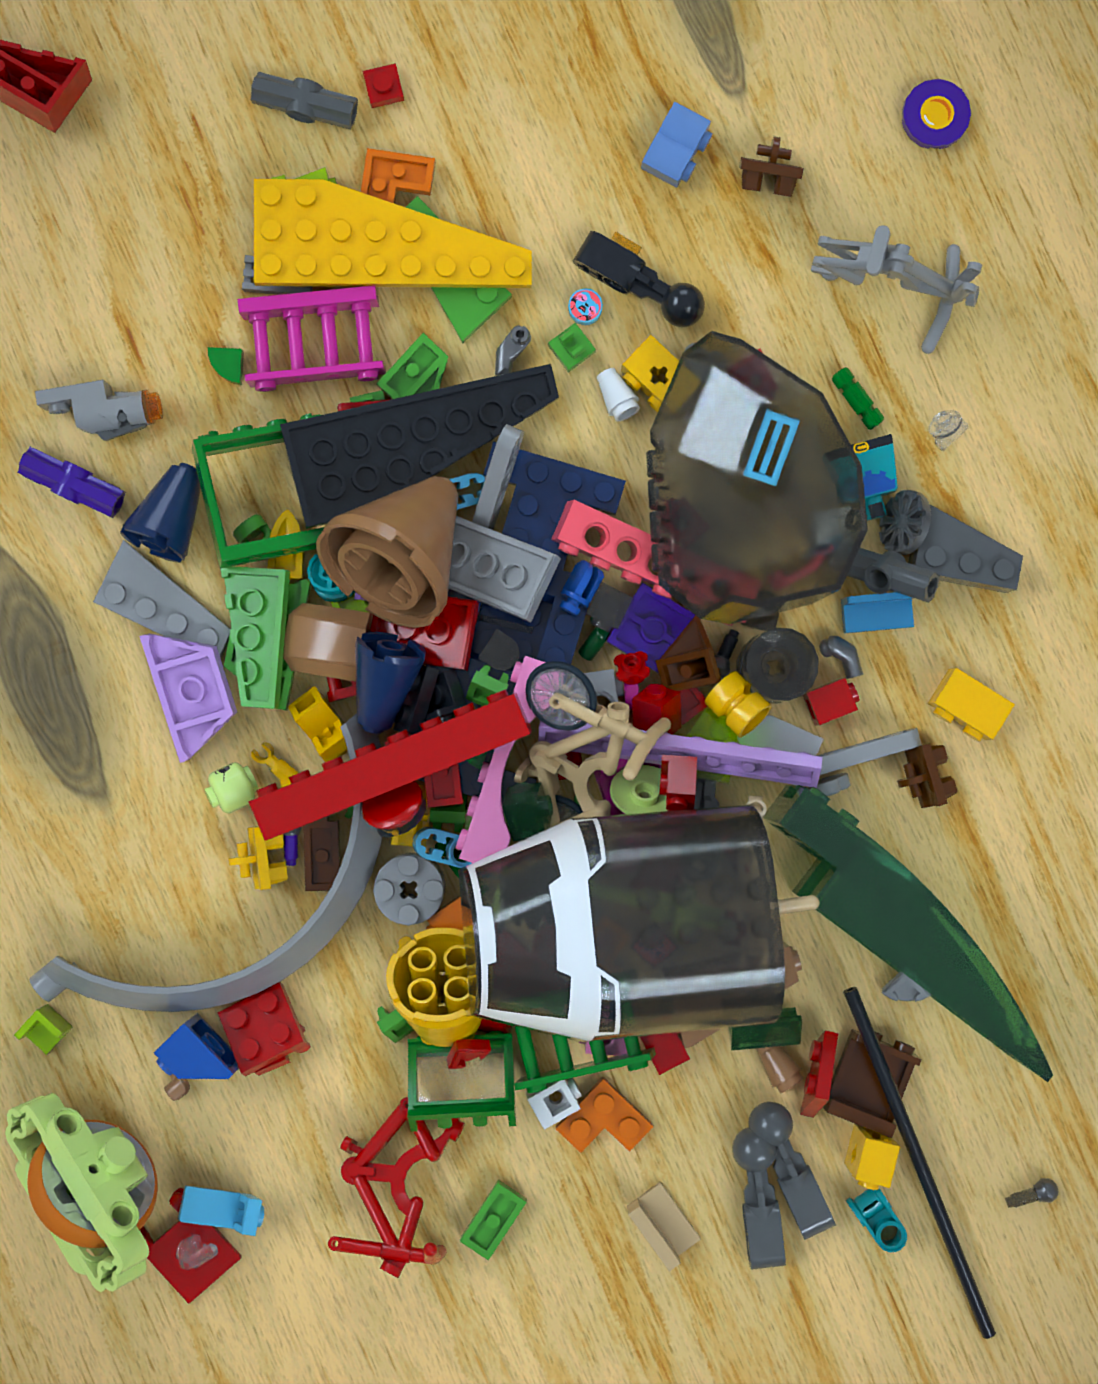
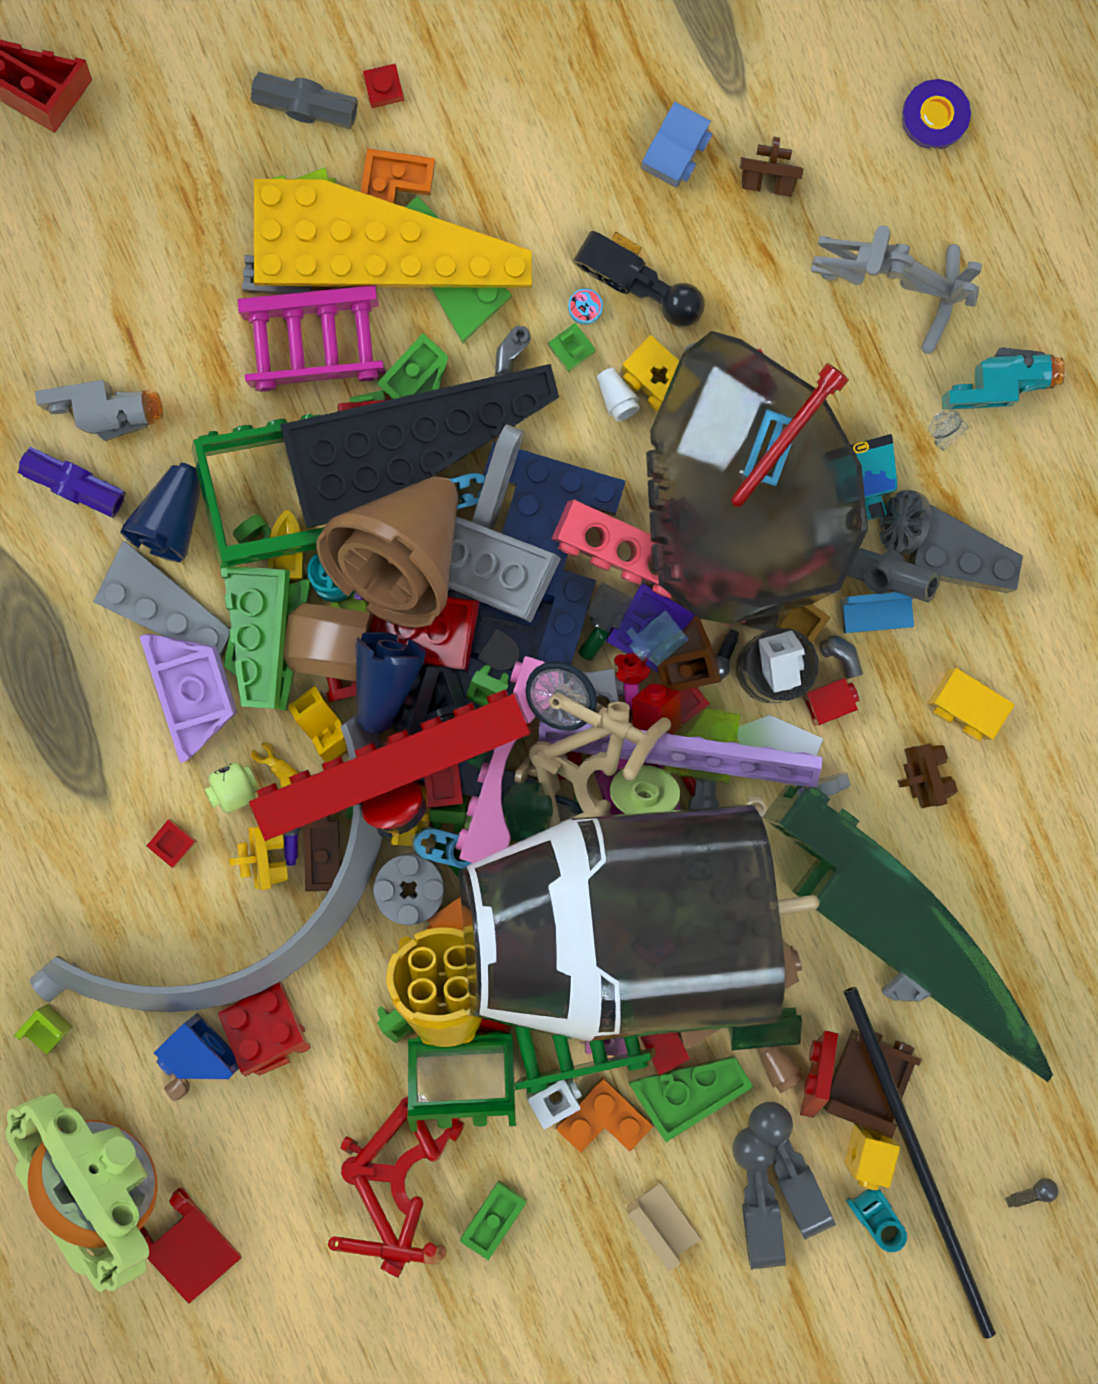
(171, 843): none -> red plate
(193, 1253): clear plate -> none
(221, 1209): medium azure bracket -> none
(227, 363): green tile -> none
(466, 1050): red tile -> none
(580, 587): blue arm -> none
(658, 639): none -> clear light blue bracket
(678, 781): brick -> none
(690, 1093): none -> bright green wing
(740, 706): yellow wheel -> none
(782, 660): none -> white brick
(806, 620): none -> pearl gold panel
(828, 383): none -> red piece
(857, 398): green axle -> none
(870, 750): light grey beam -> none
(1002, 376): none -> teal plate

